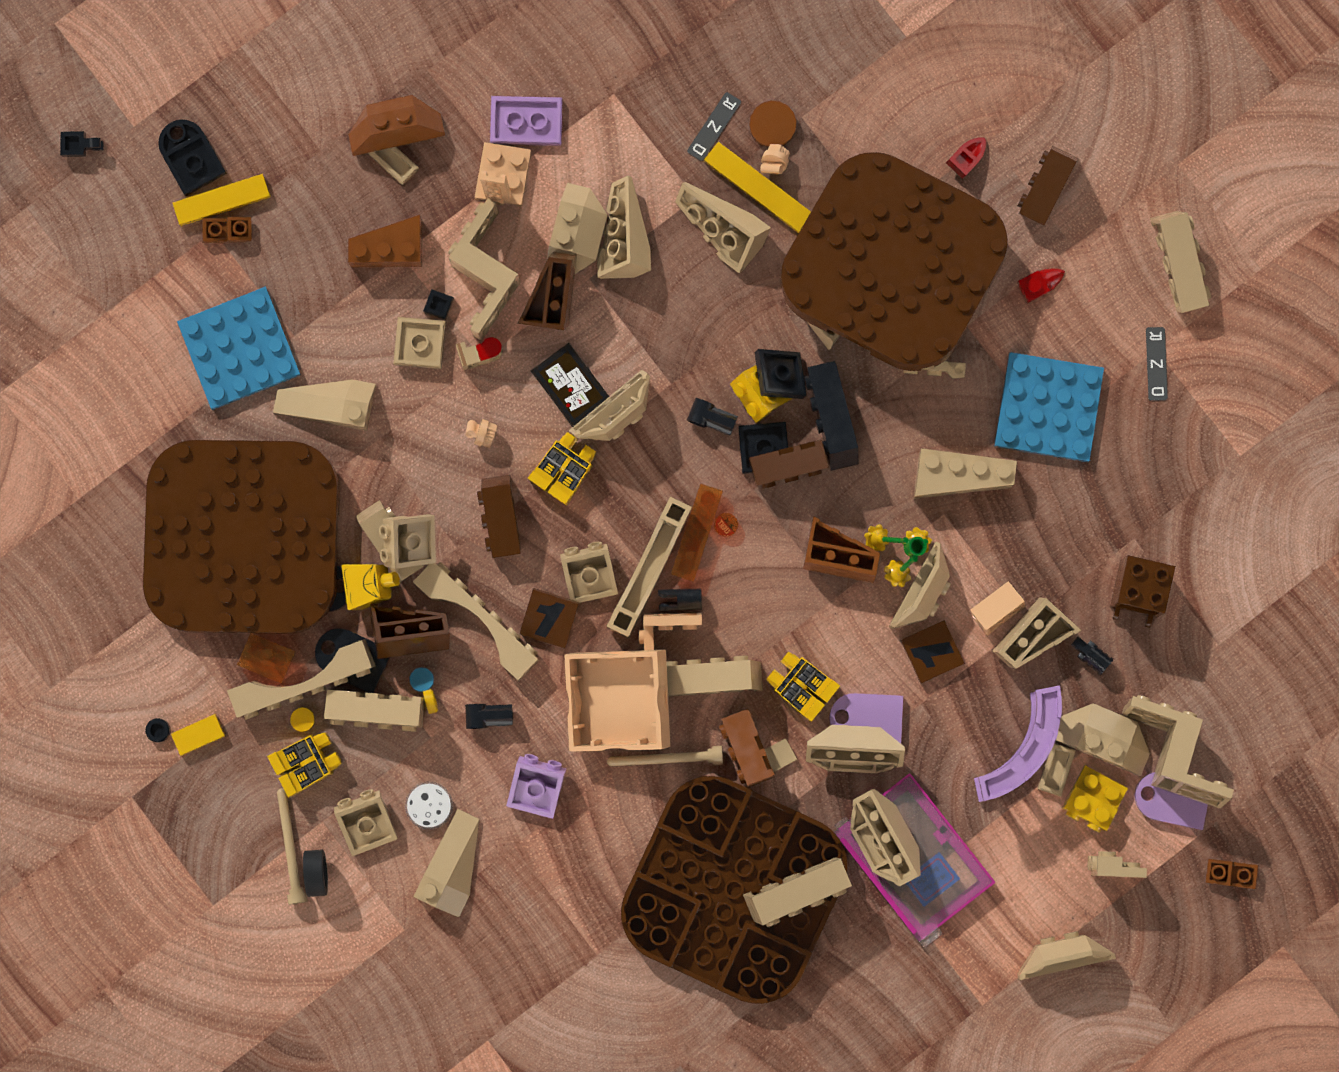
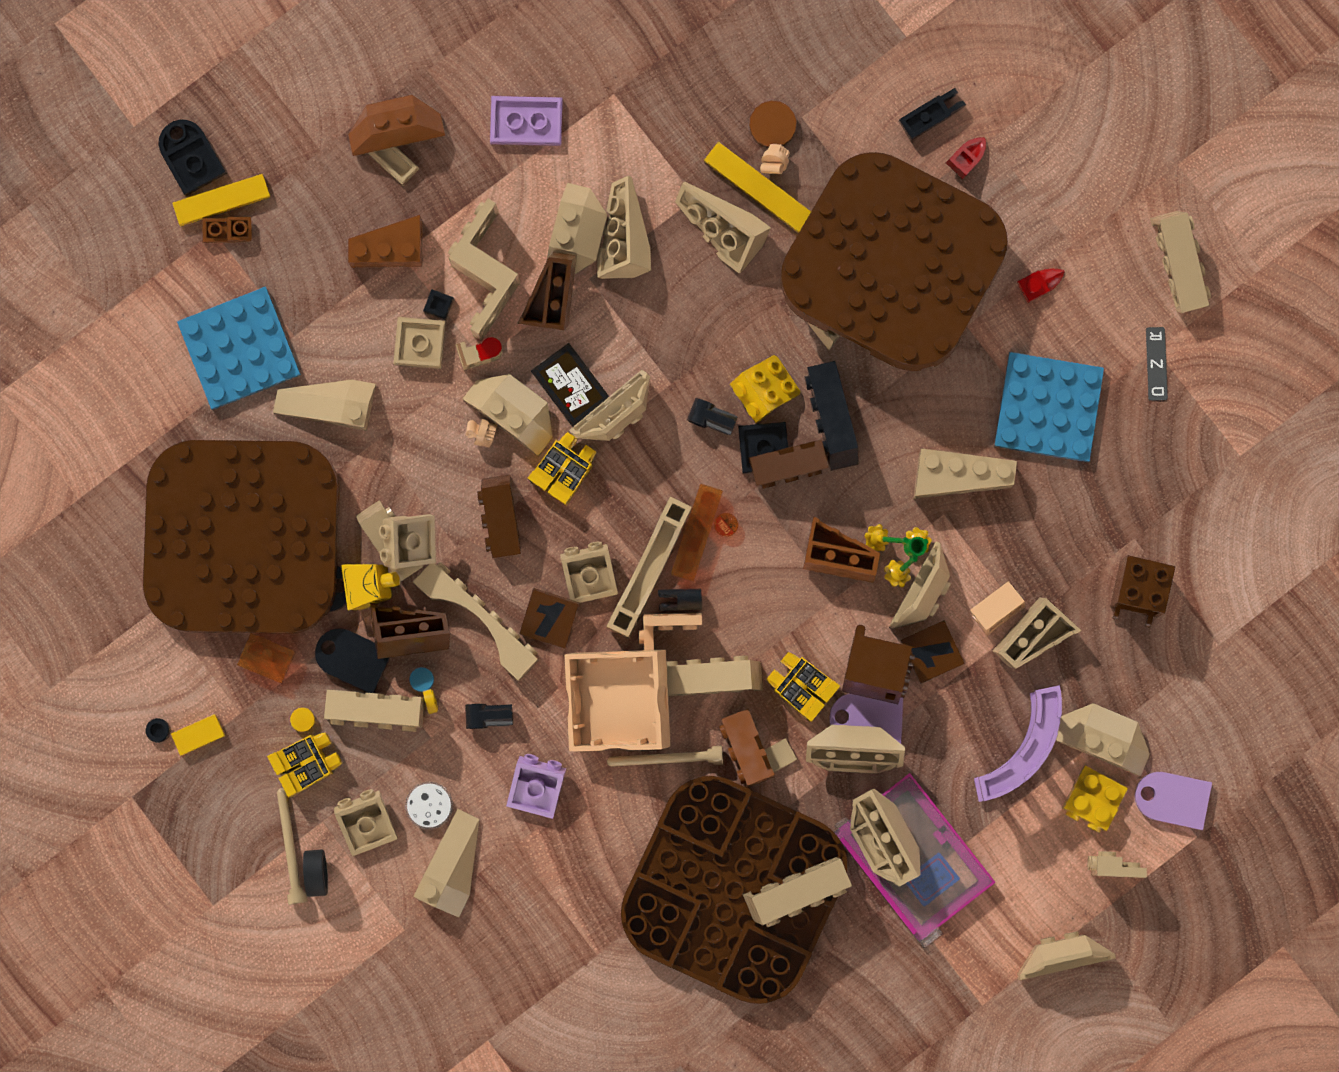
(75, 144): black plate -> none
(254, 695): tan arch -> none
(503, 174): light nougat bracket -> none
(513, 410): none -> tan wedge
(714, 126): dark grey sticker -> none
(780, 374): black tile -> none
(877, 668): none -> reddish brown container
(929, 115): none -> black hinge
(954, 370): tan hinge -> none
(1047, 185): reddish brown wedge -> none
(1056, 770): tan tile -> none
(1092, 655): black hinge -> none
(1177, 751): tan bracket -> none
(1232, 874): dark orange slope -> none

